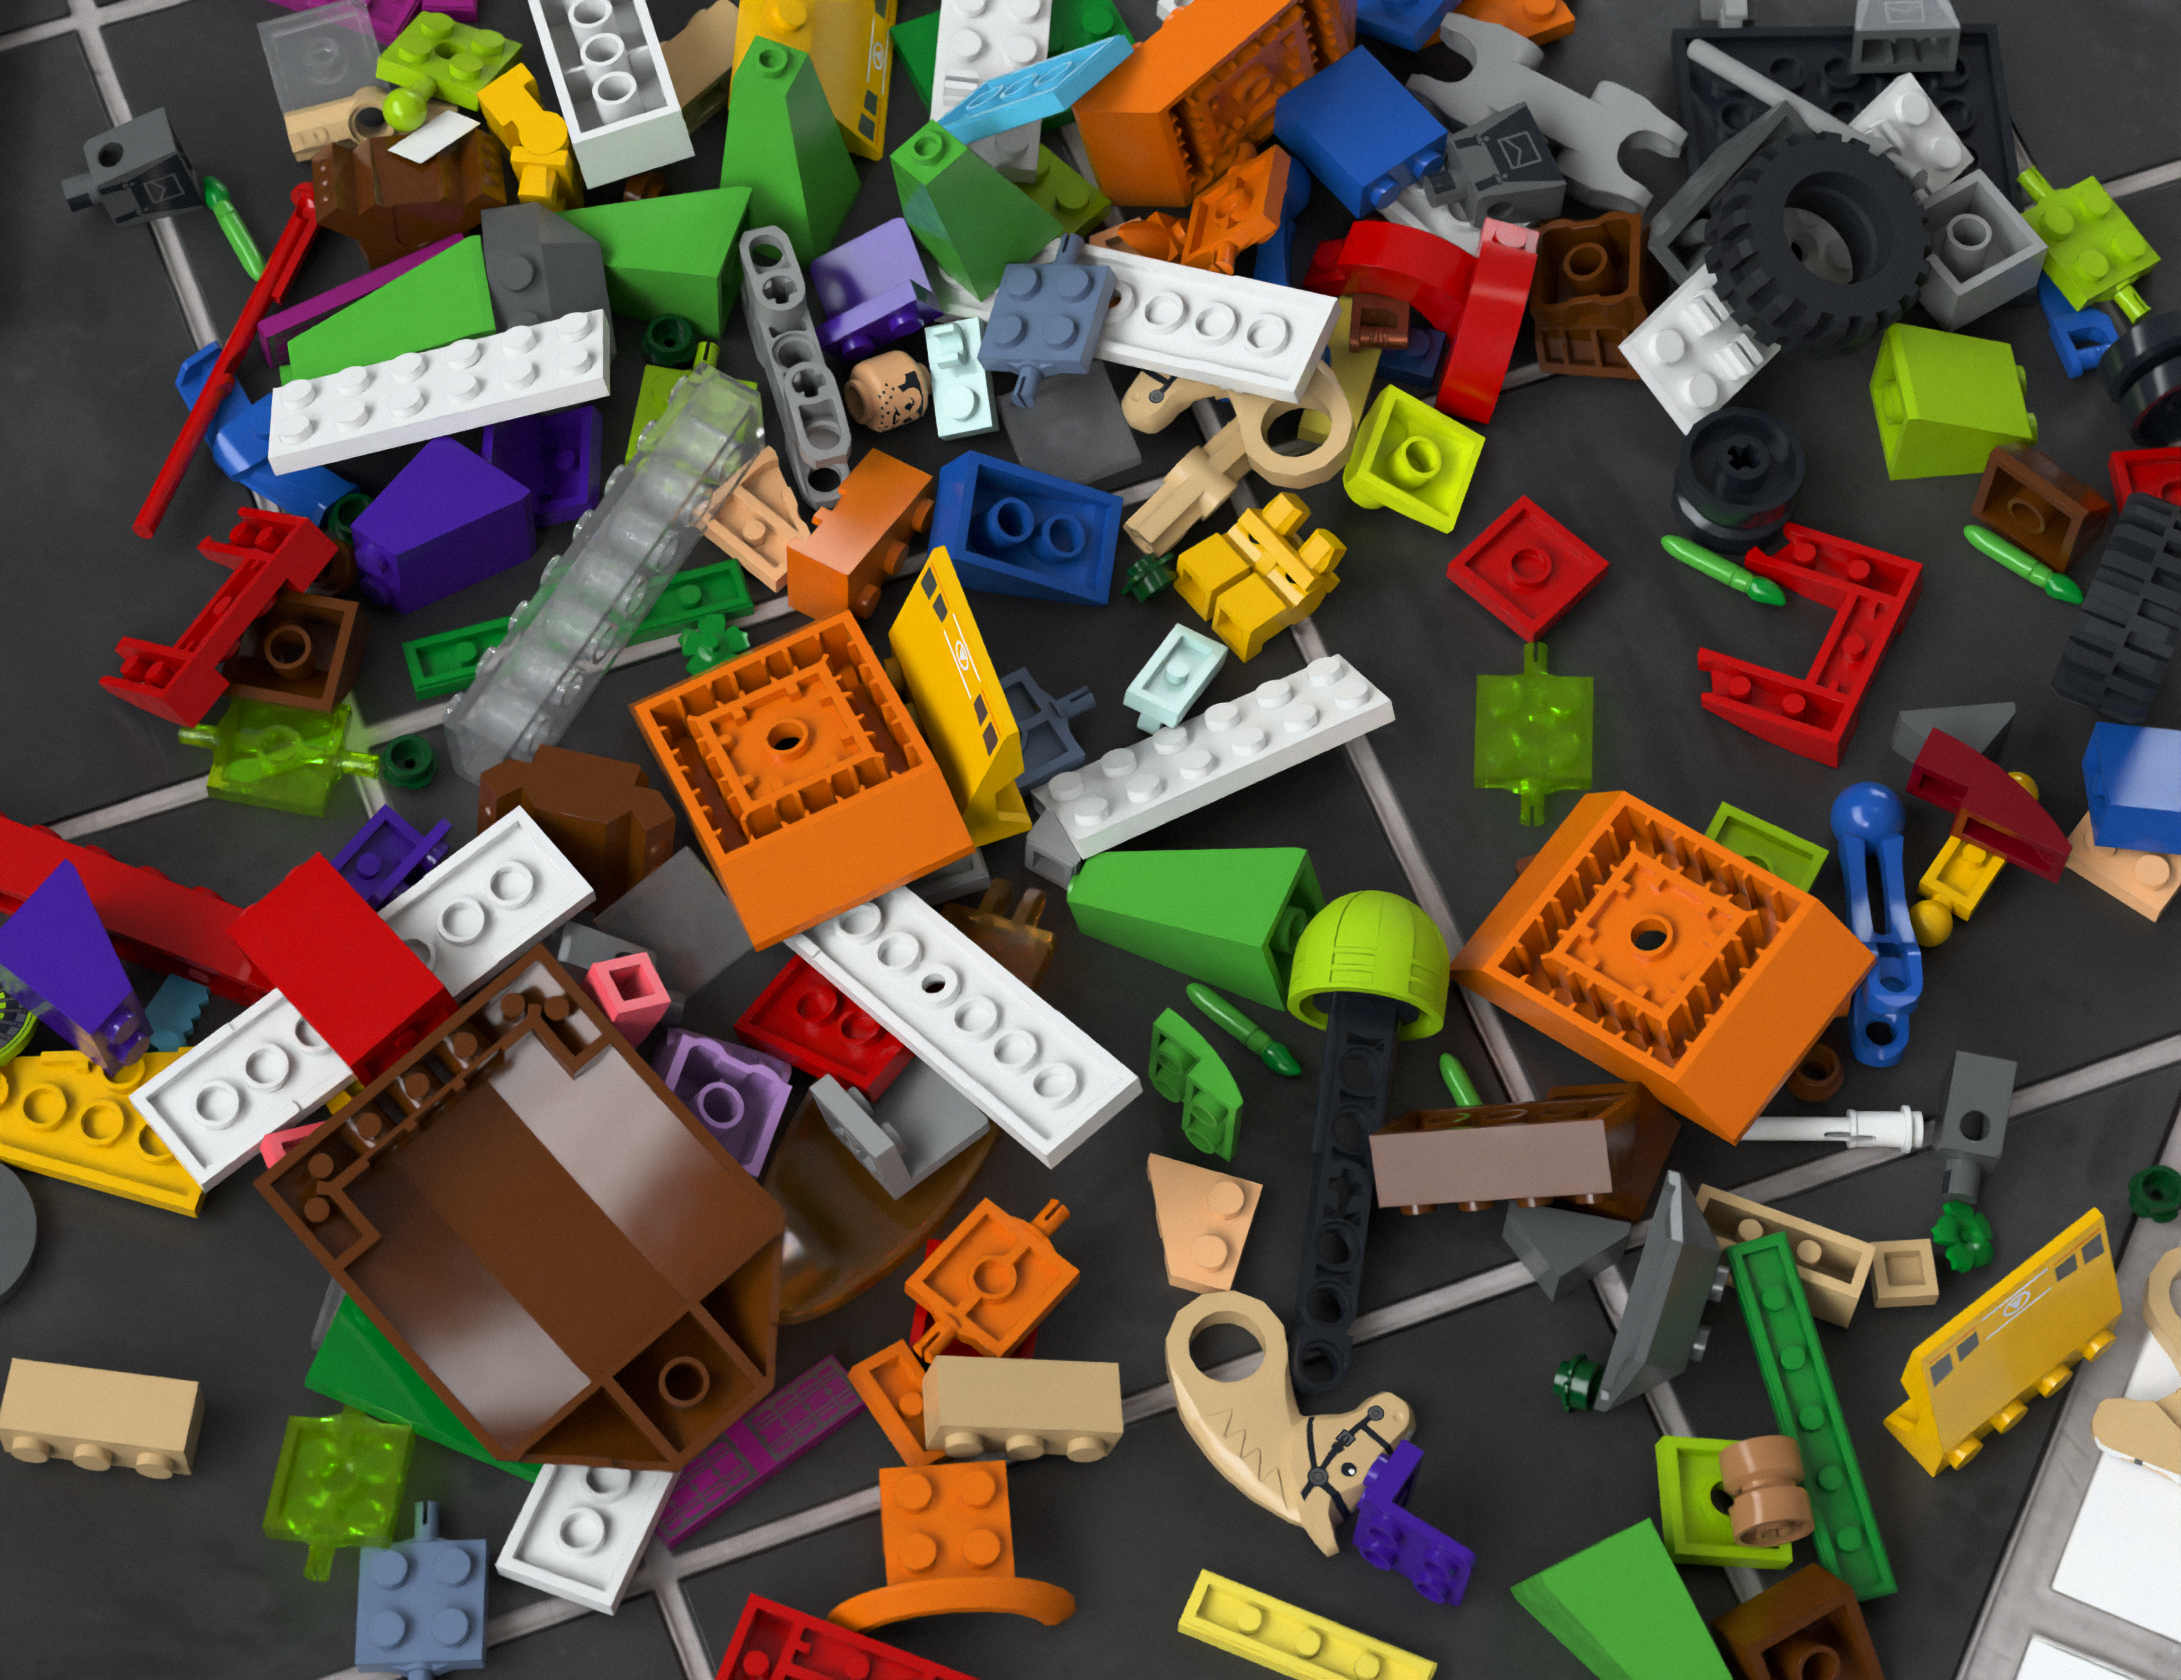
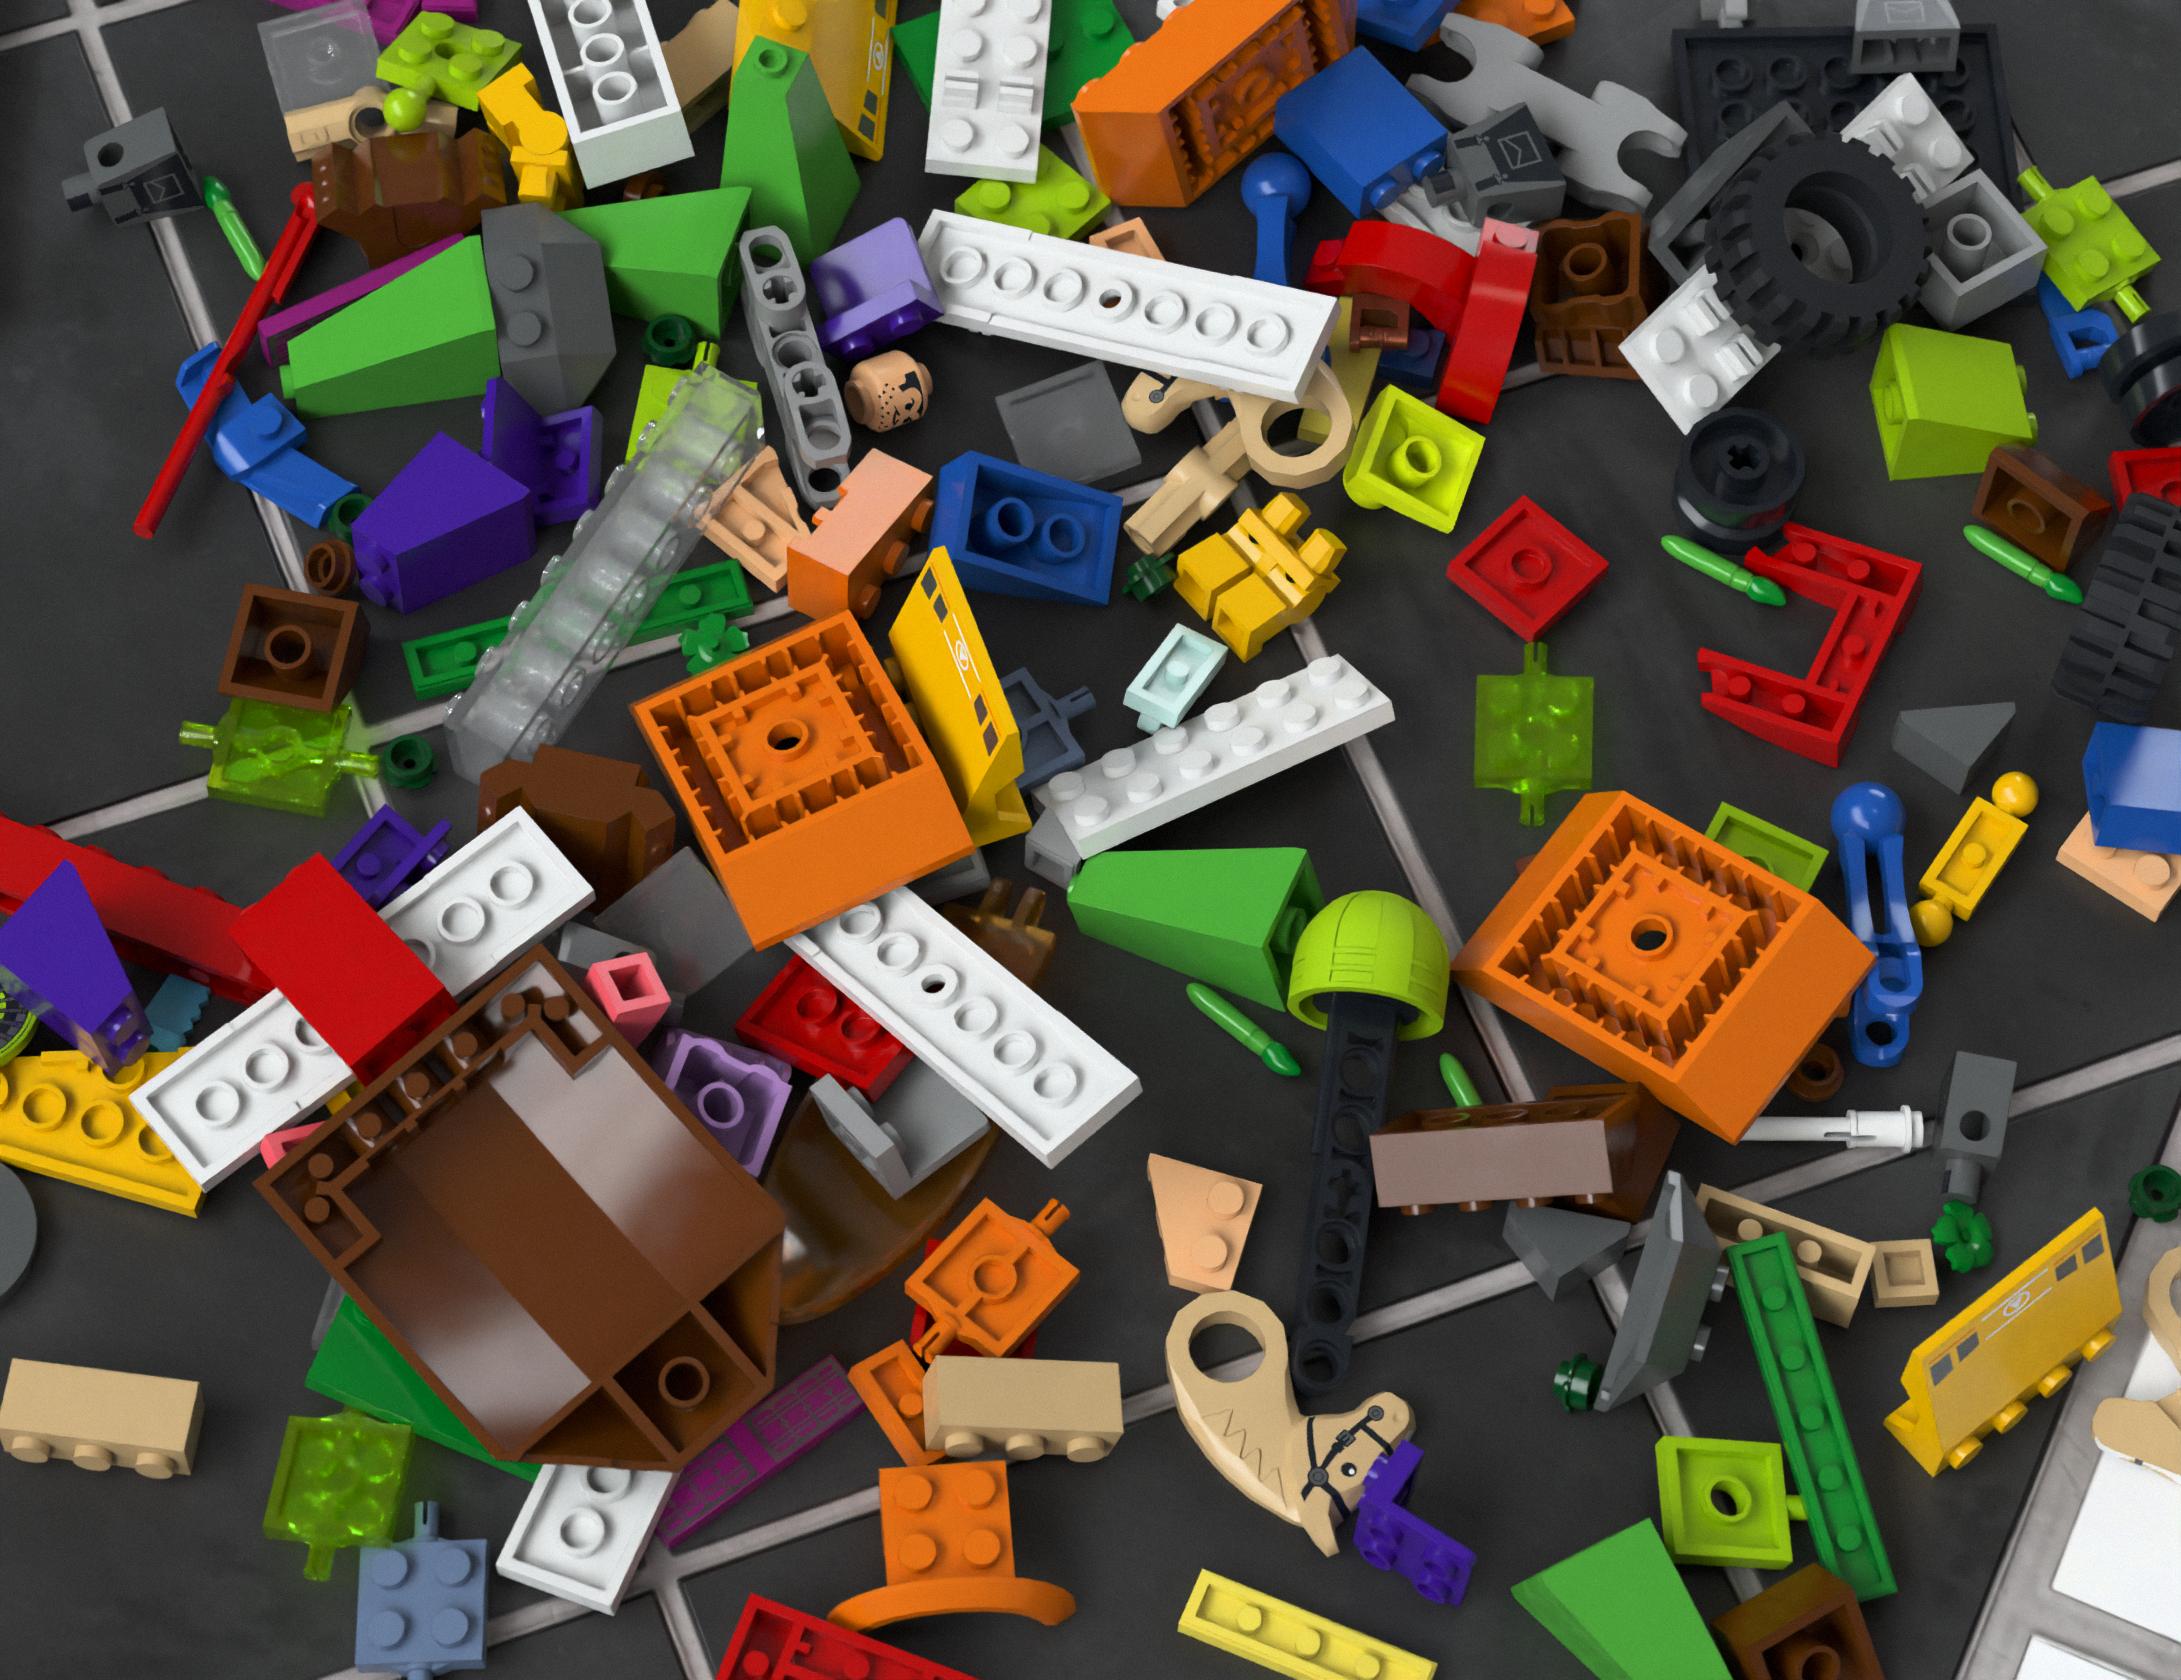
(267, 554): red wedge -> none
(434, 136): white sticker -> none
(440, 391): white plate -> none
(959, 383): light aqua plate -> none
(967, 210): bright green slope -> none
(1034, 90): medium azure tile -> none
(1047, 319): sand blue plate -> none
(1157, 237): orange plate -> none
(1192, 1072): bright green slope -> none
(1237, 209): orange plate -> none
(1767, 1502): medium nougat wheel -> none
(1814, 117): light grey bar -> none
(1988, 806): dark red slope -> none

